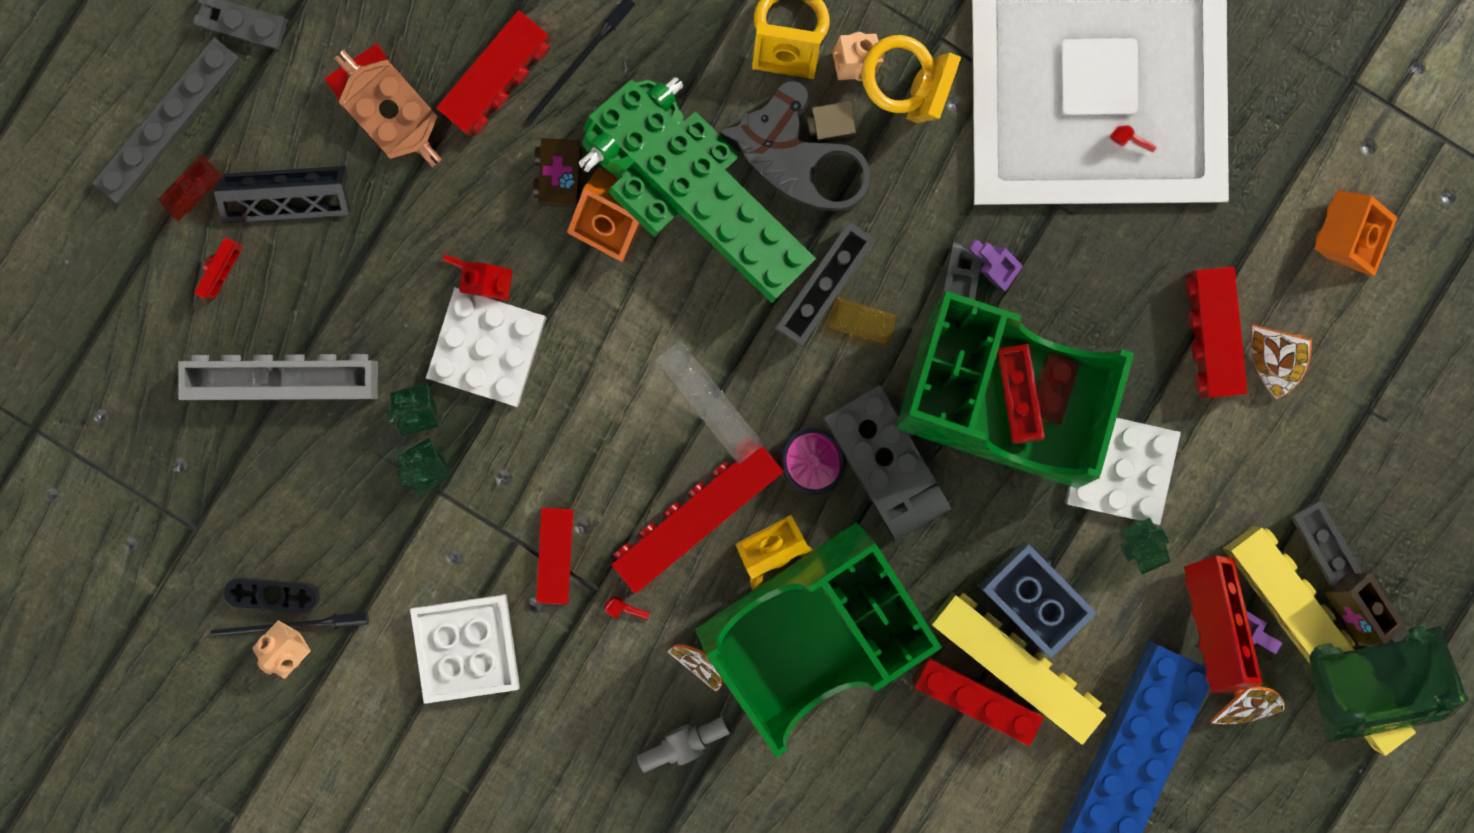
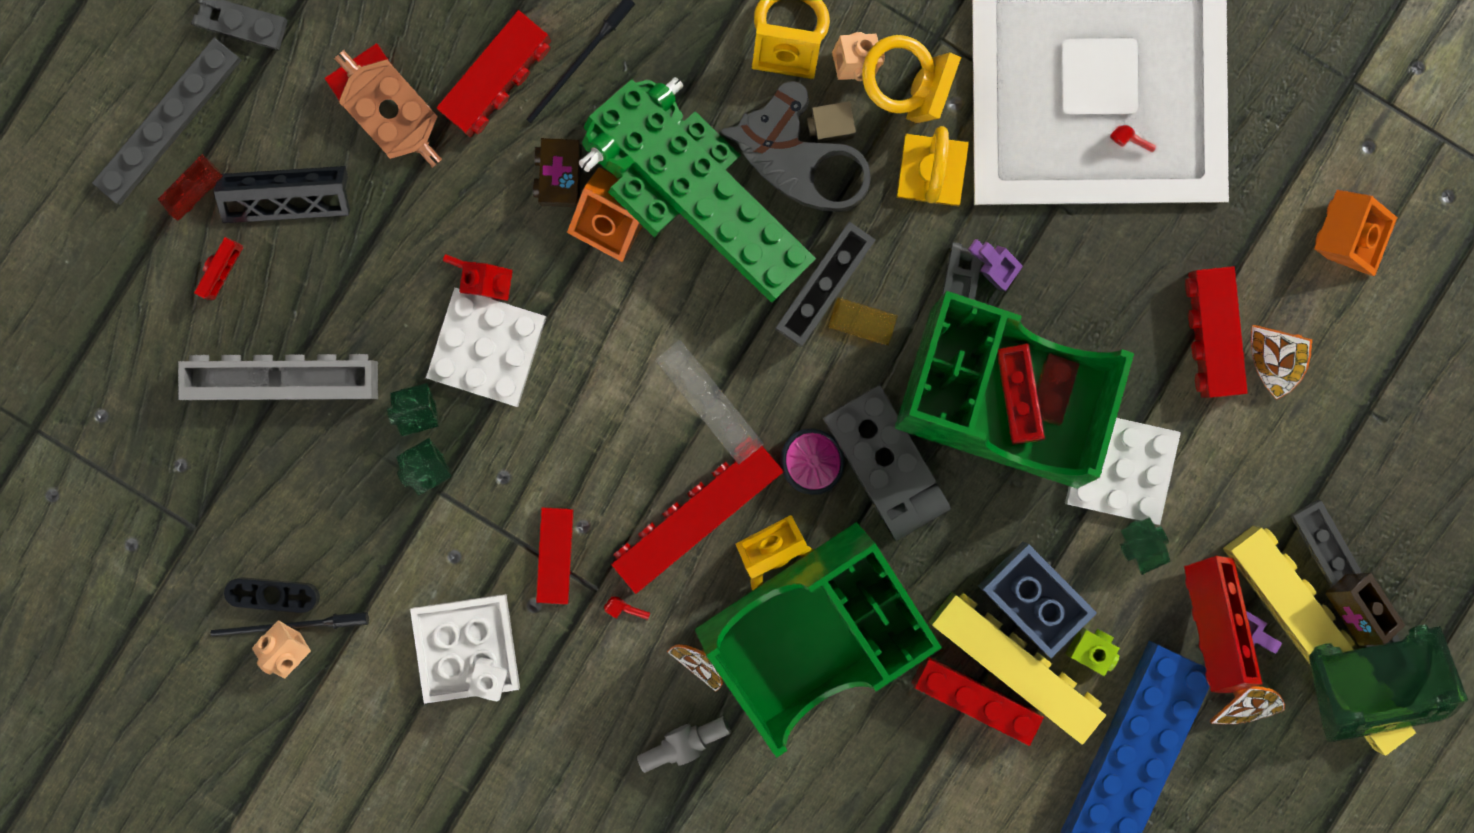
(486, 680): none -> white bracket
(932, 168): none -> yellow tile
(1094, 650): none -> lime brick

